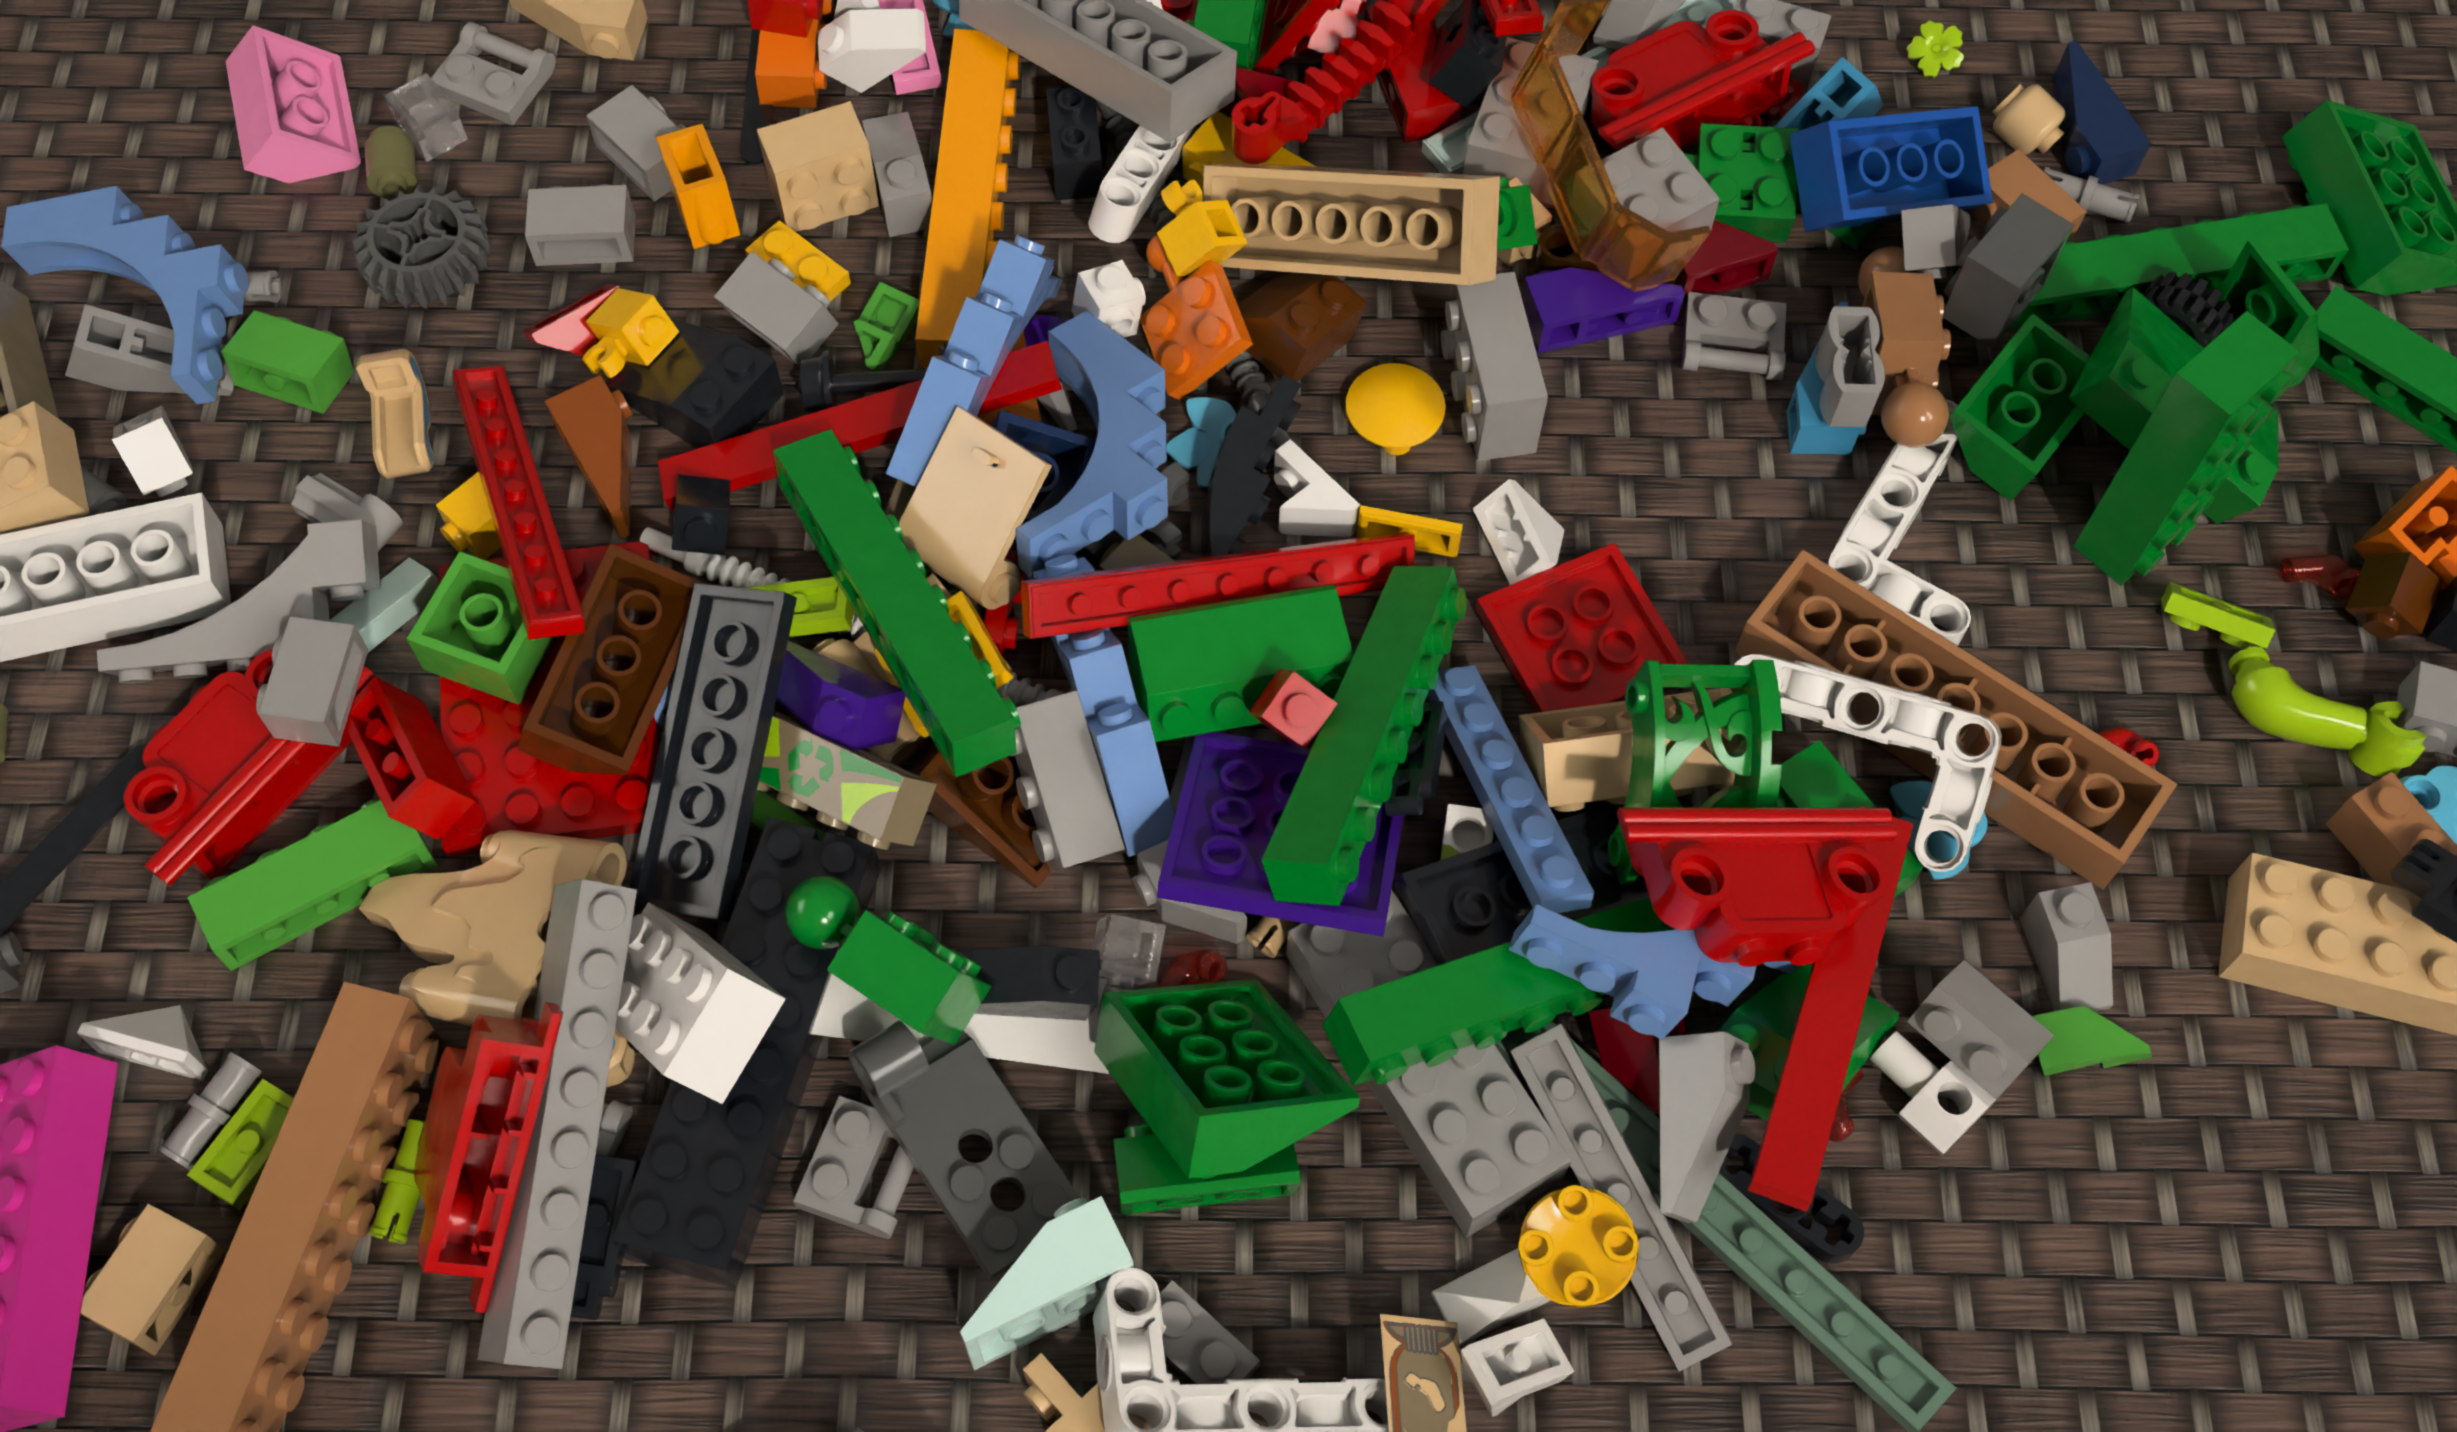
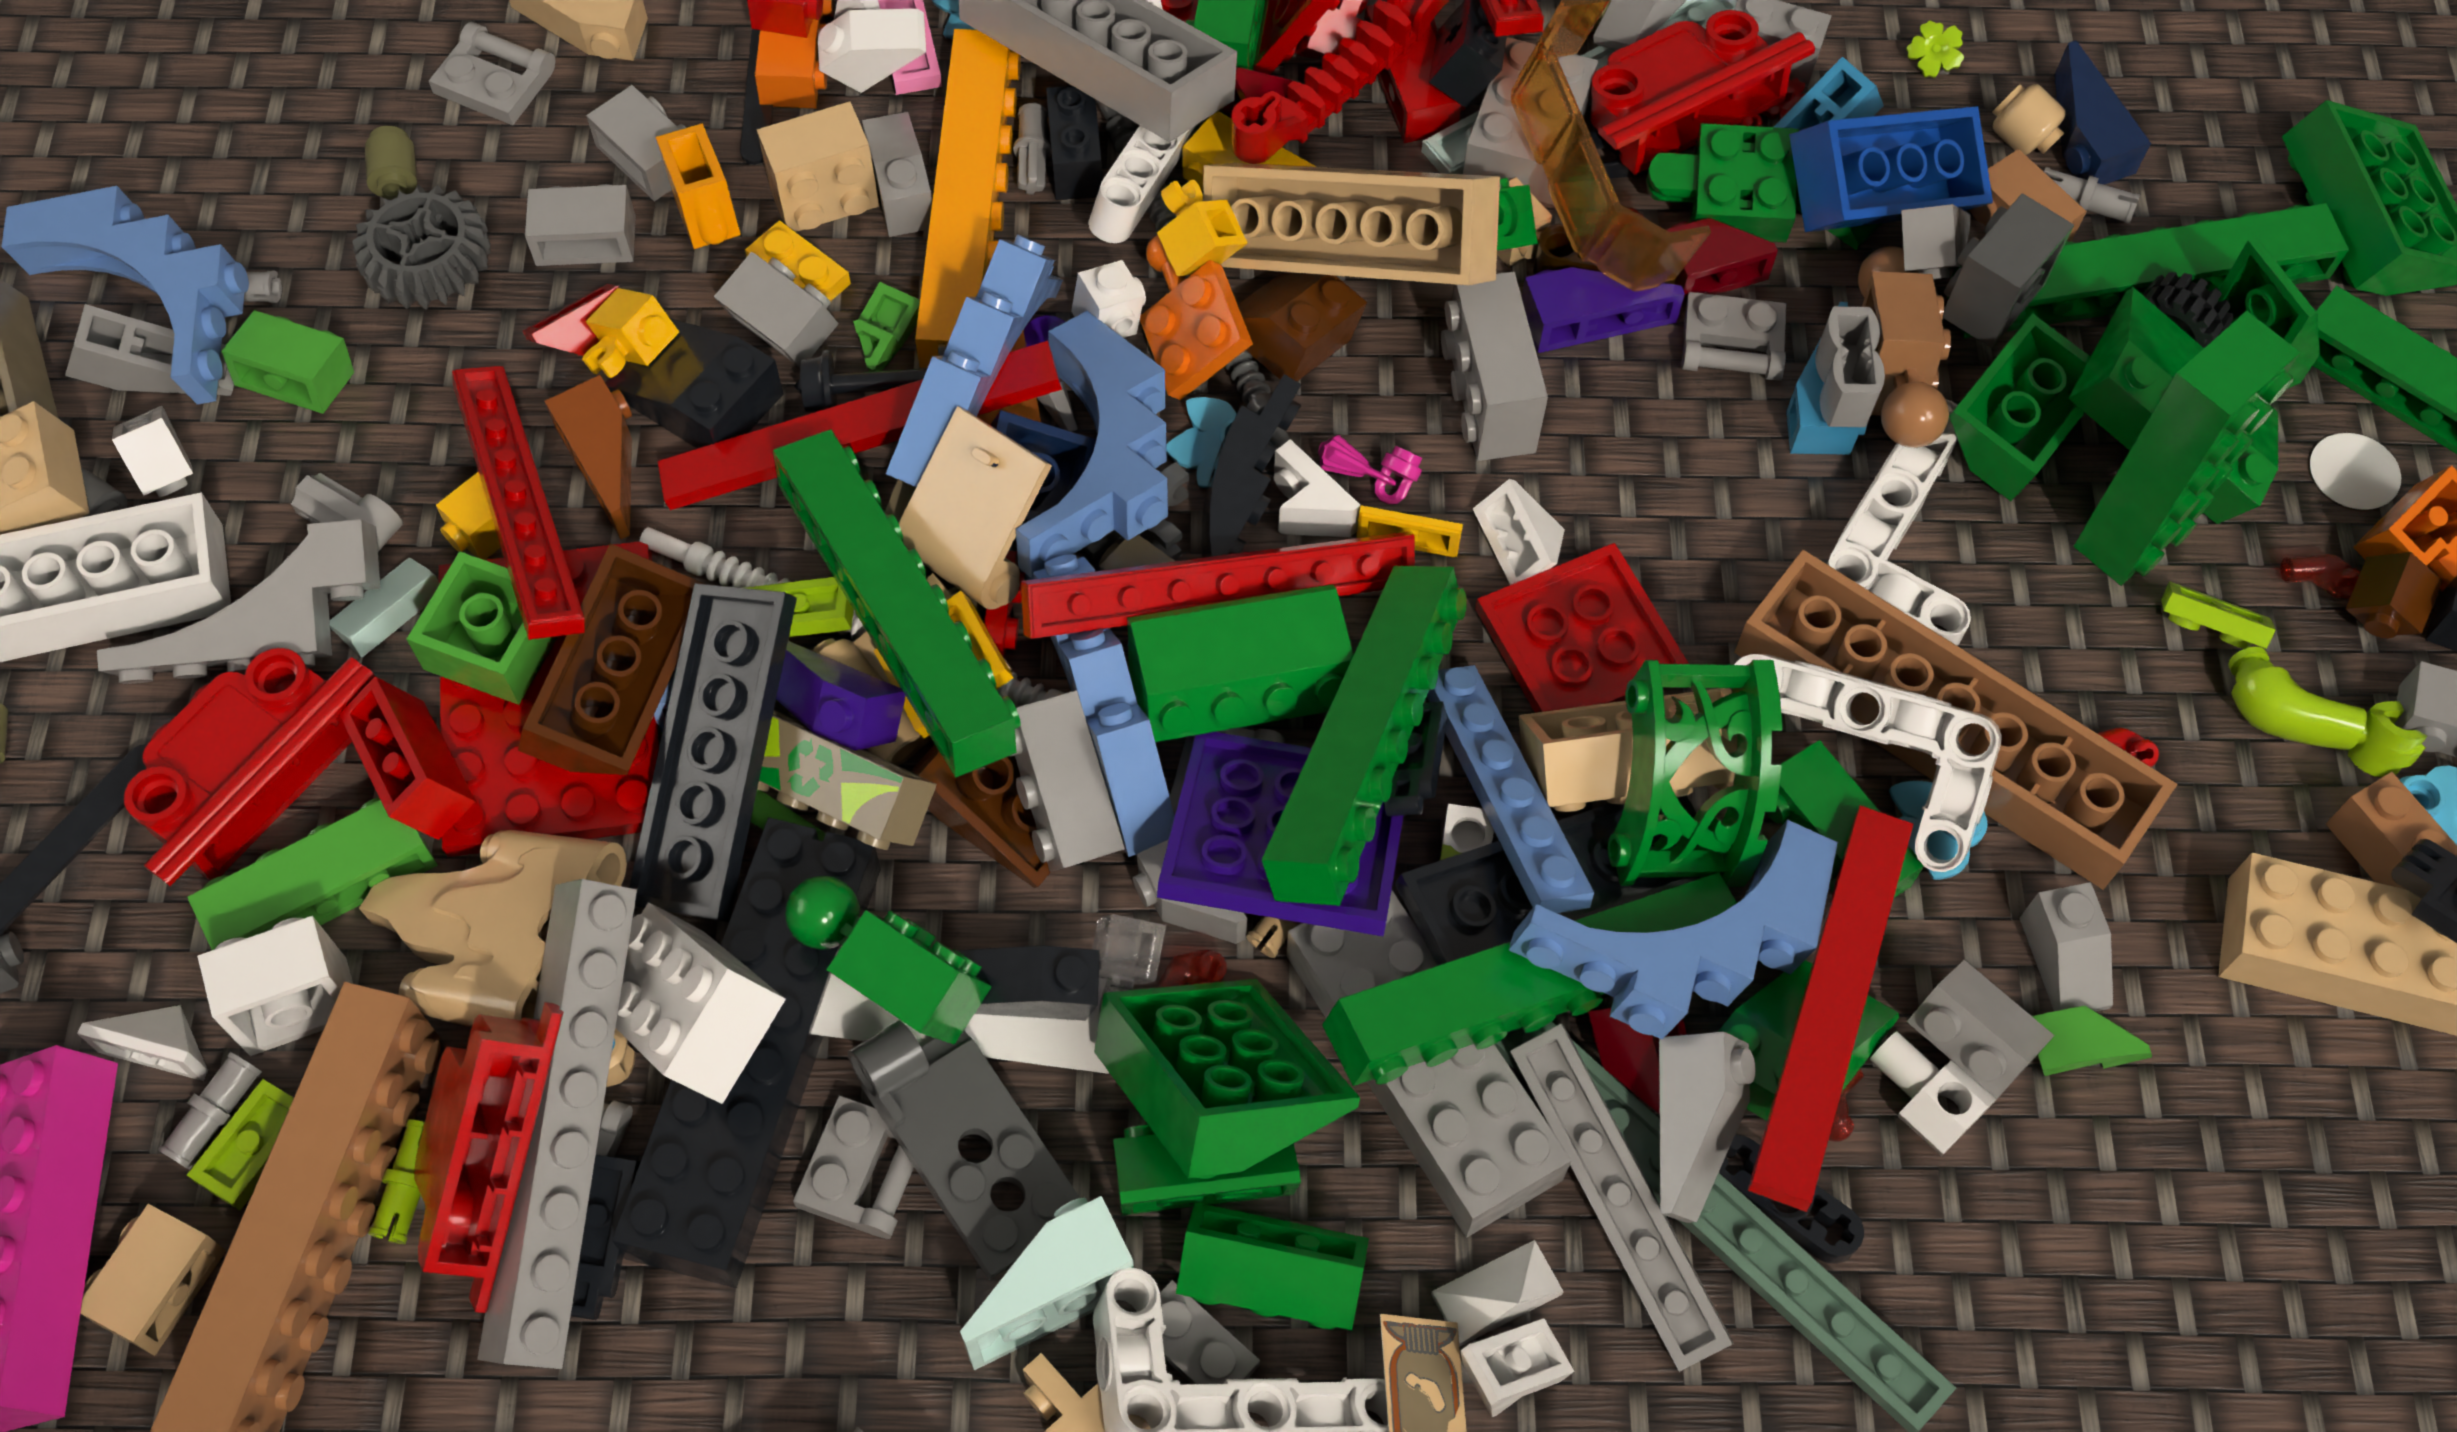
(274, 983): none -> white brick
(290, 108): bright pink slope -> none
(312, 681): light grey brick -> none
(397, 412): tan animal -> none
(426, 117): clear brick -> none
(701, 515): black brick -> none
(1032, 148): none -> light grey axle
(1272, 1266): none -> green brick
(1292, 708): brick -> none
(1341, 457): none -> dark pink piece
(1395, 406): yellow dish -> none
(1578, 1246): yellow dish -> none
(1661, 184): light grey brick -> none
(1759, 878): red brick -> none
(2355, 471): none -> white sticker

